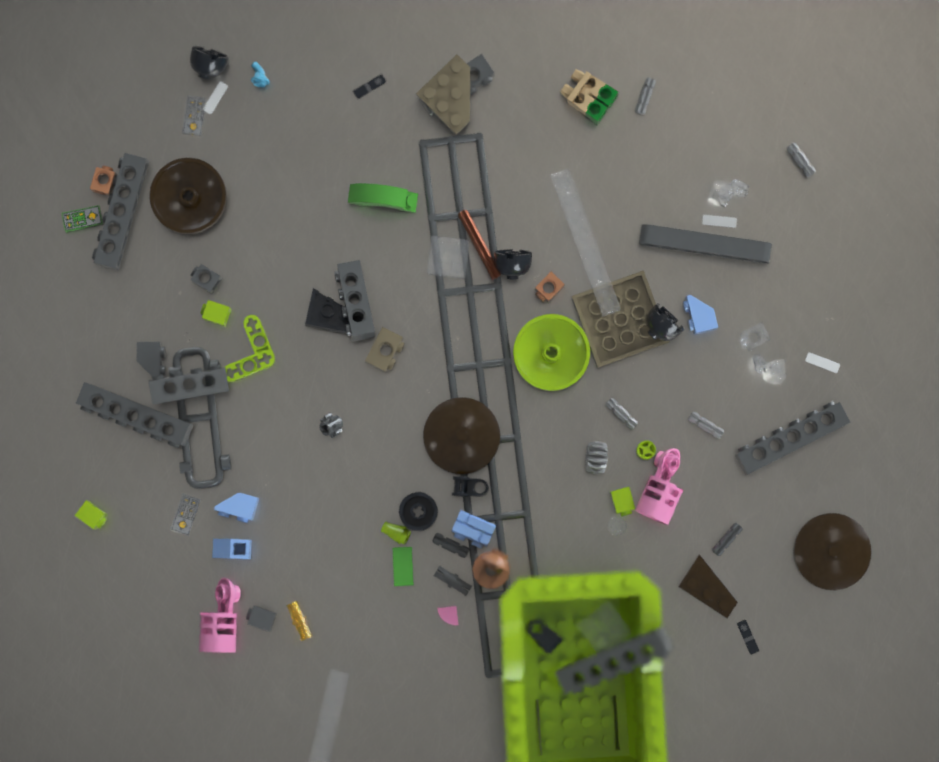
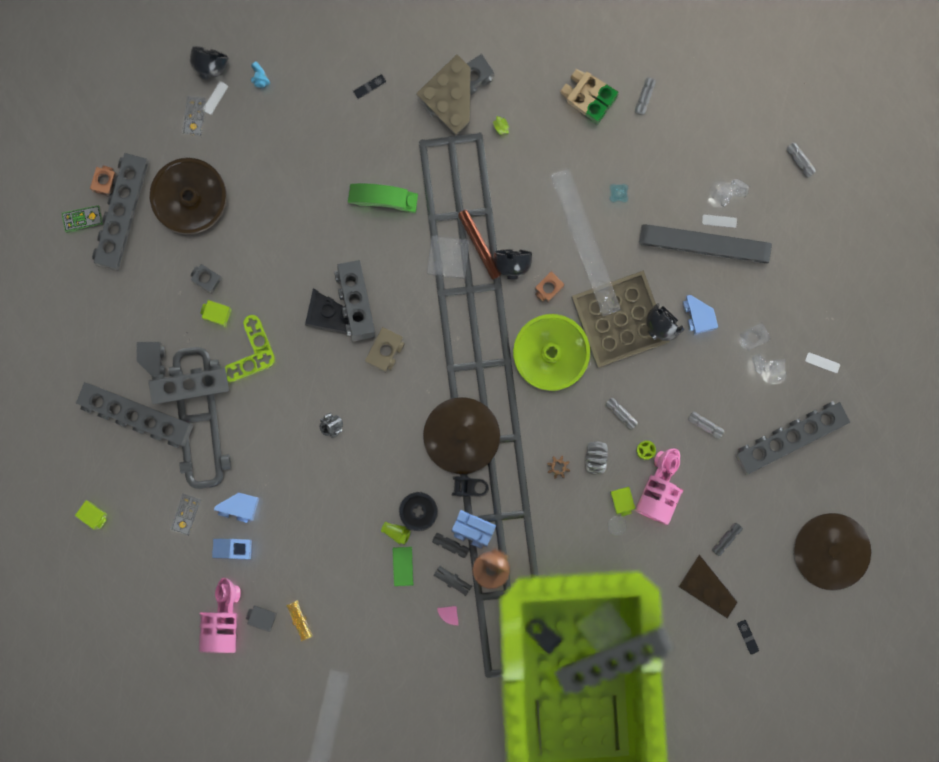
(501, 125): none -> lime plate
(559, 462): none -> medium nougat gear
(619, 188): none -> clear light blue plate

